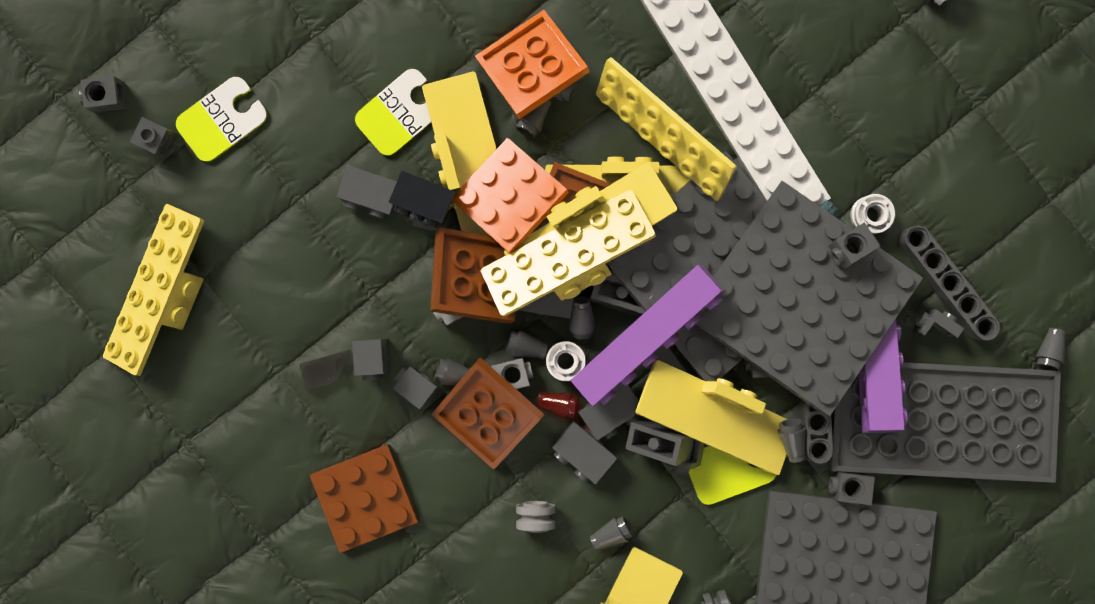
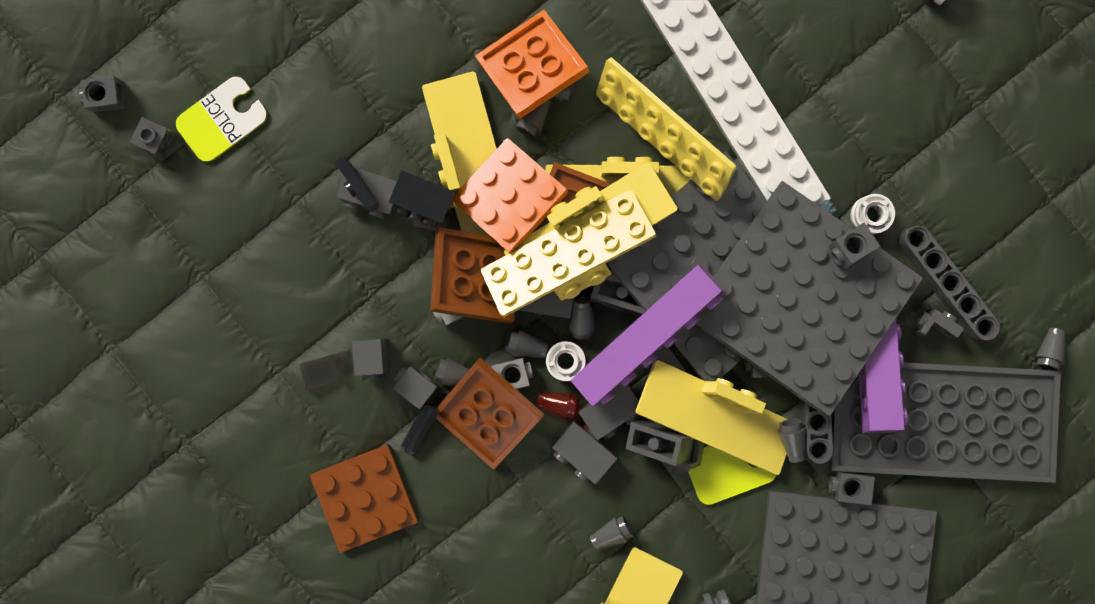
(159, 292): light yellow bracket -> none
(356, 185): none -> black plate
(392, 116): piece -> none
(419, 428): none -> black axle
(535, 516): light grey wheel -> none

